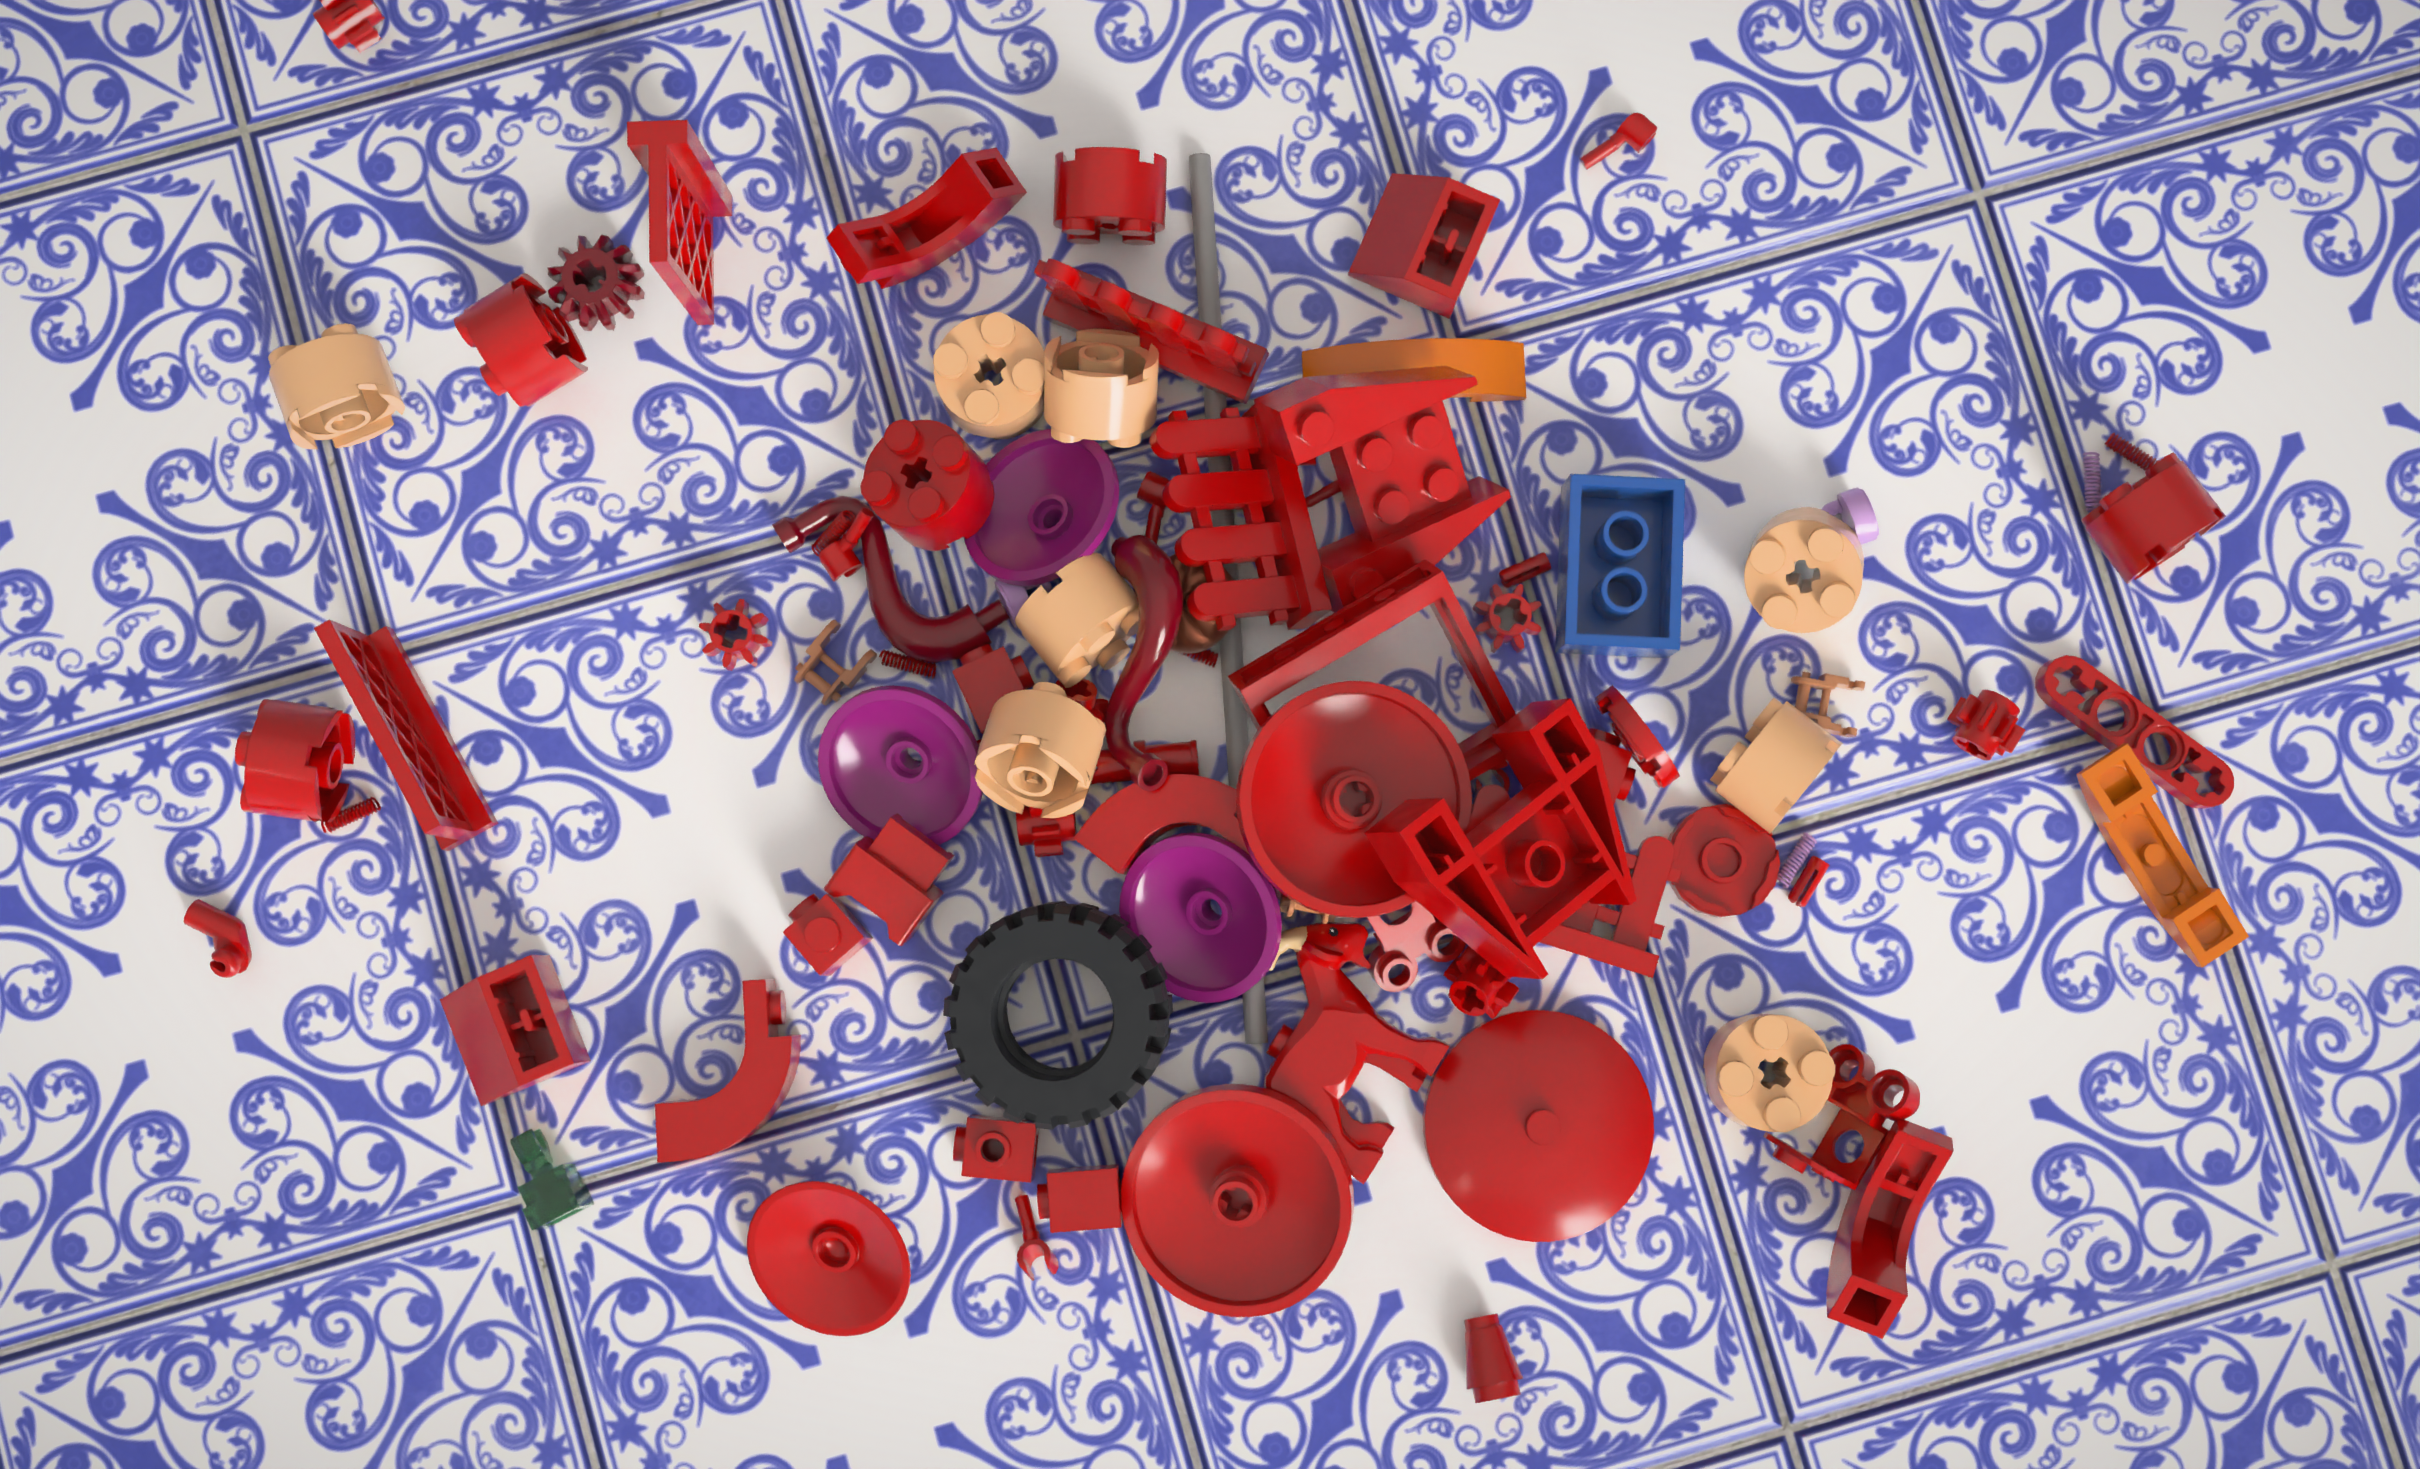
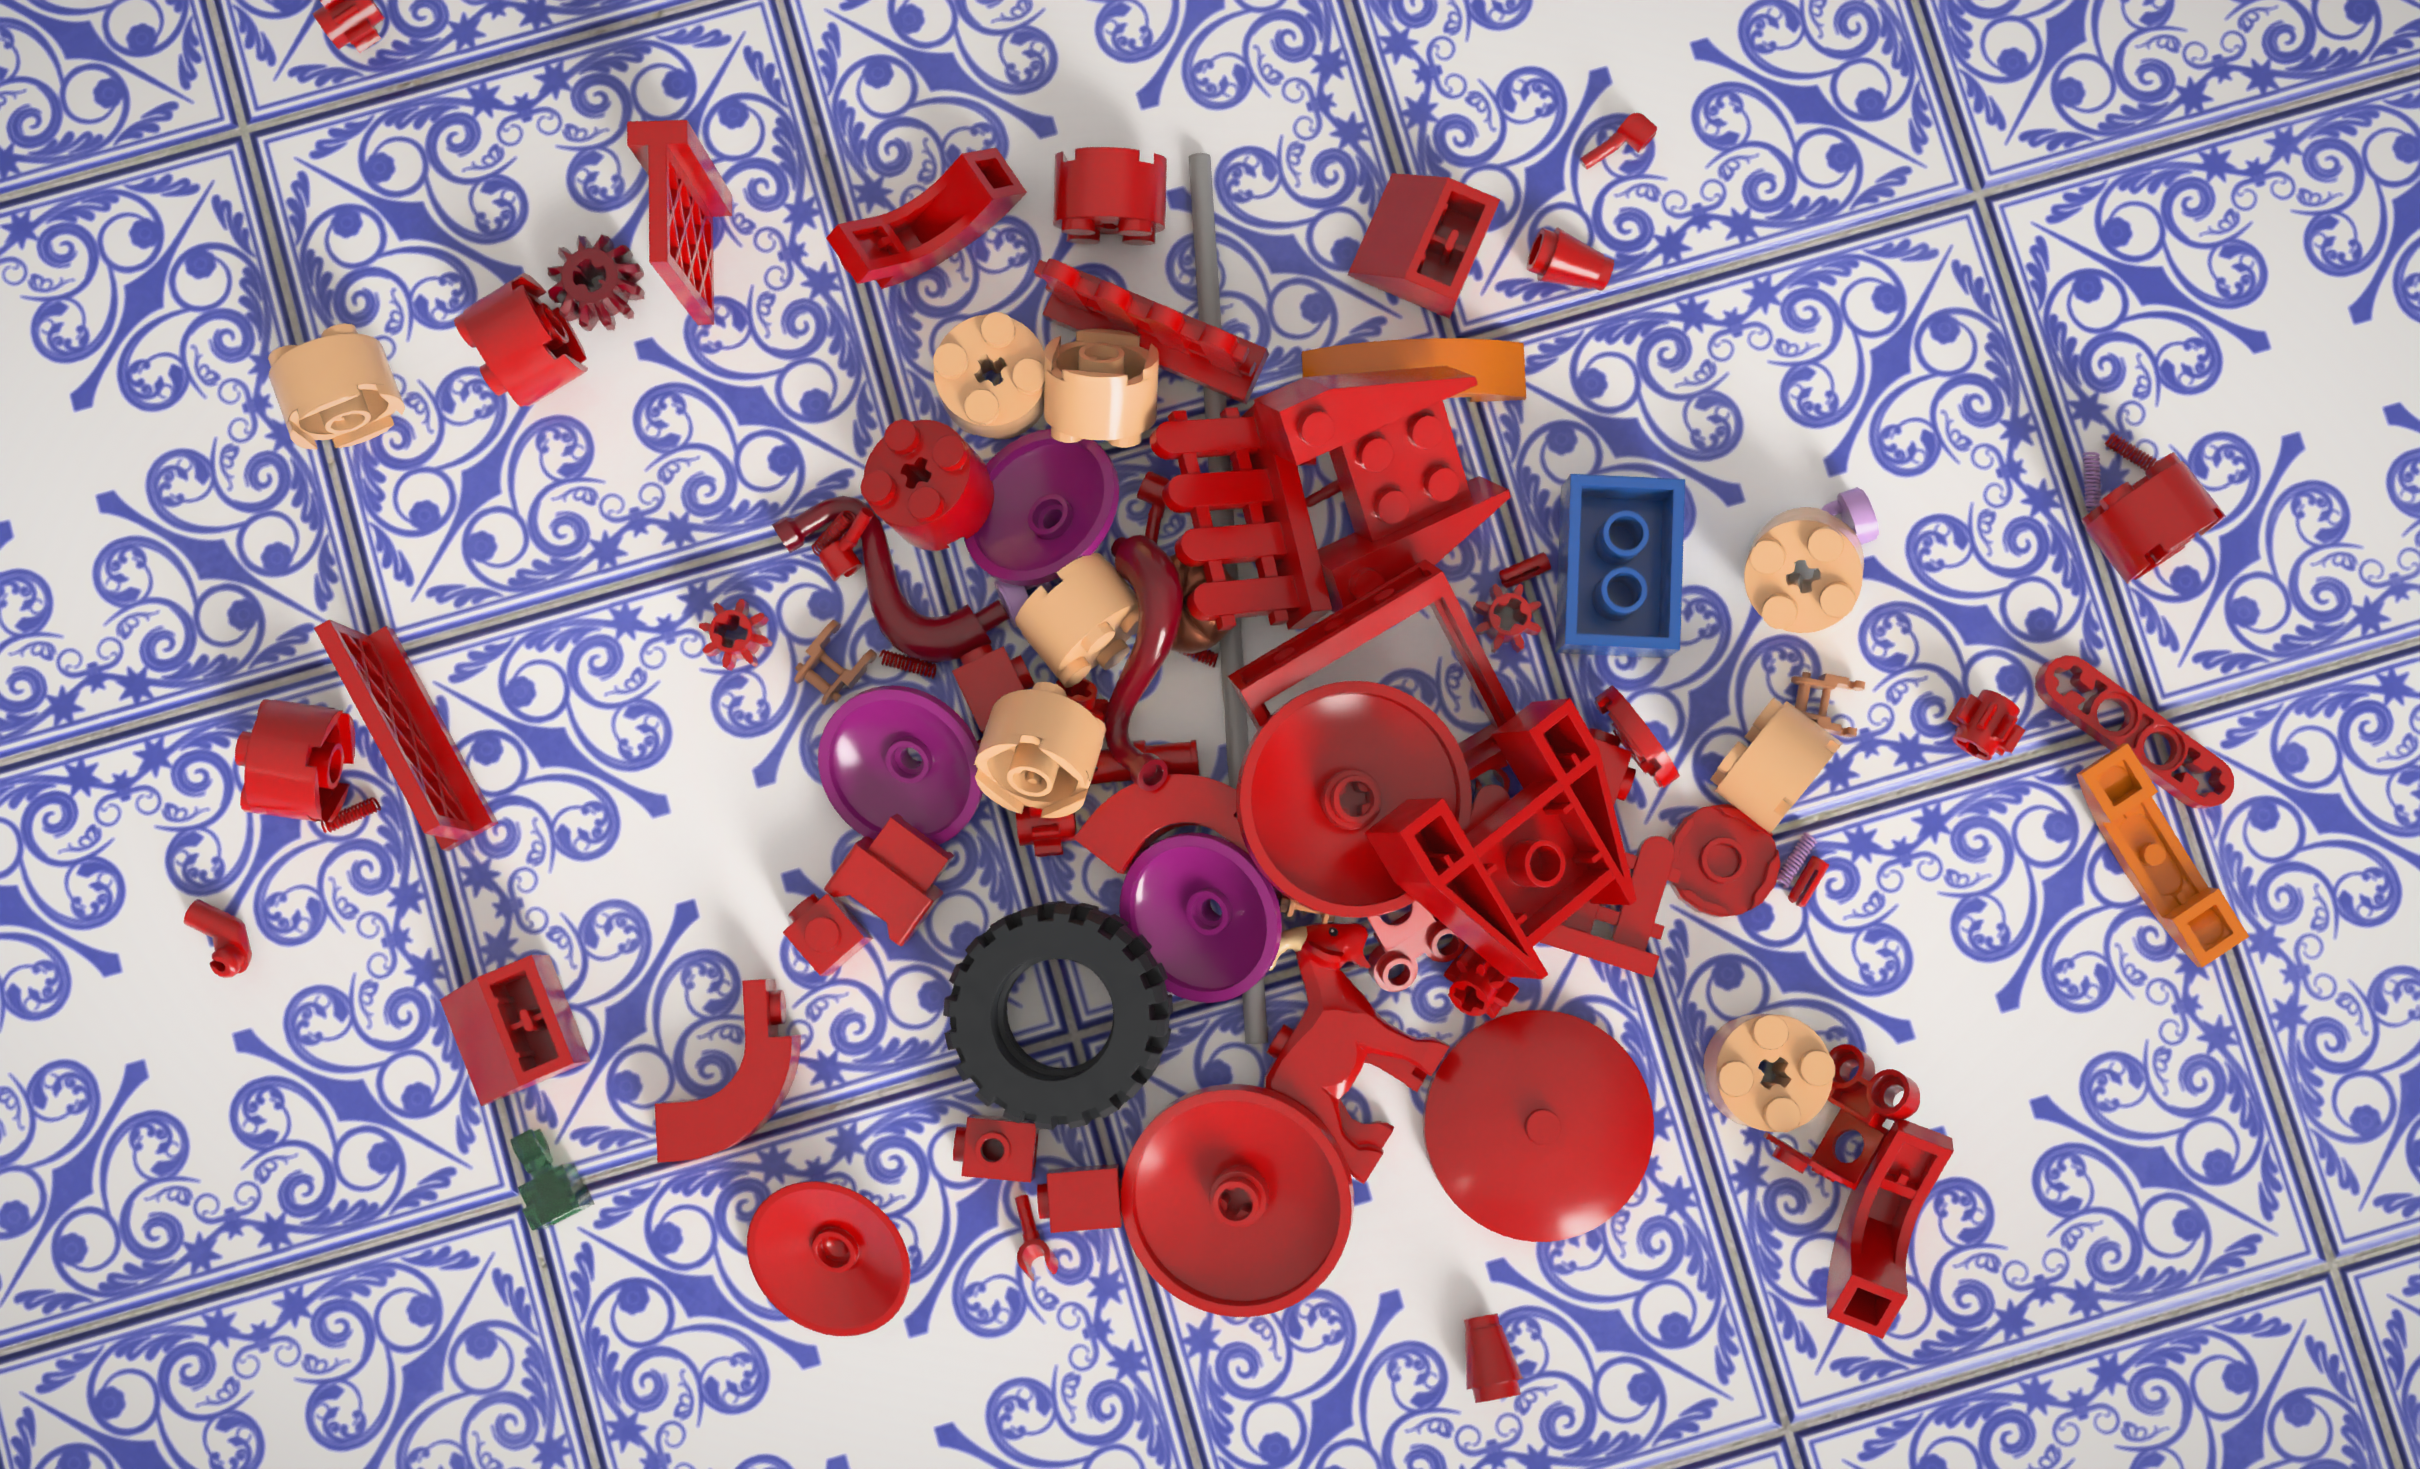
(1568, 261): none -> red cone

